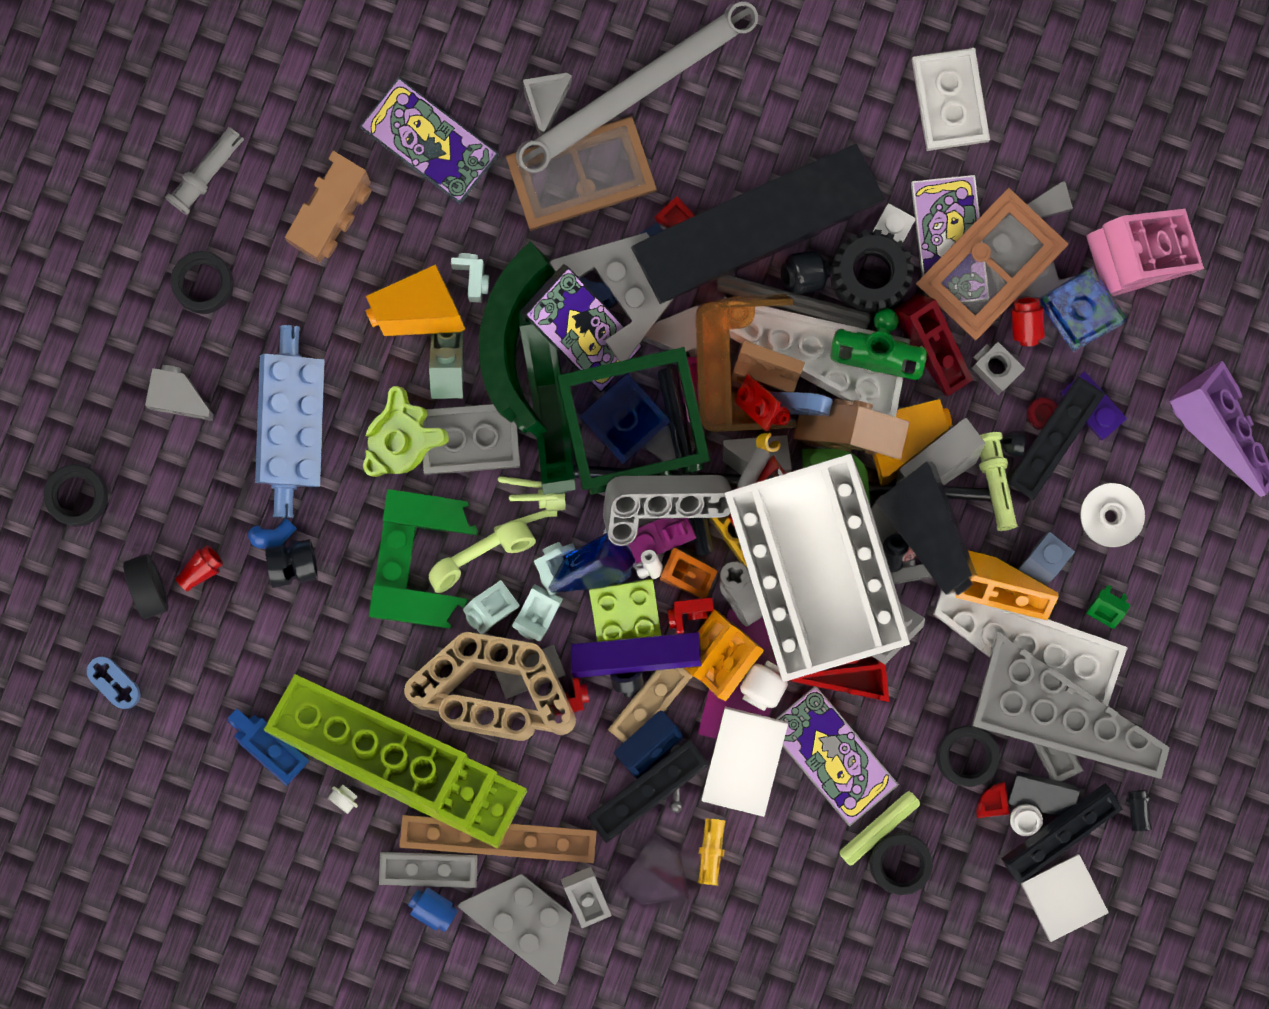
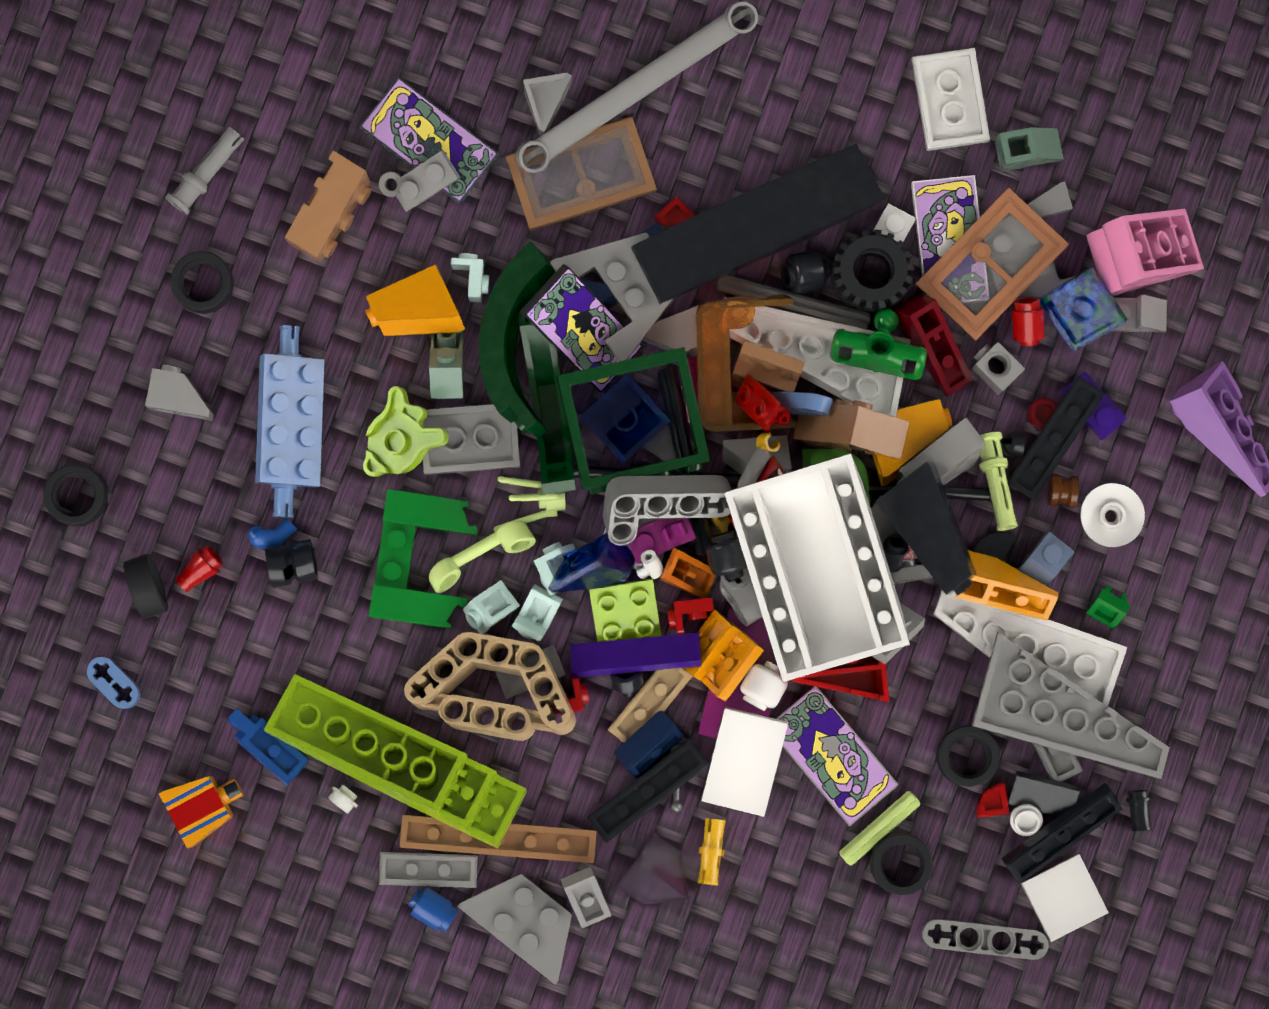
(200, 807): none -> torso
(421, 181): none -> light grey hinge
(726, 555): none -> black head
(984, 941): none -> light grey beam
(995, 545): none -> black tile
(1028, 148): none -> sand green slope
(1063, 491): none -> reddish brown wheel
(1143, 314): none -> light grey slope

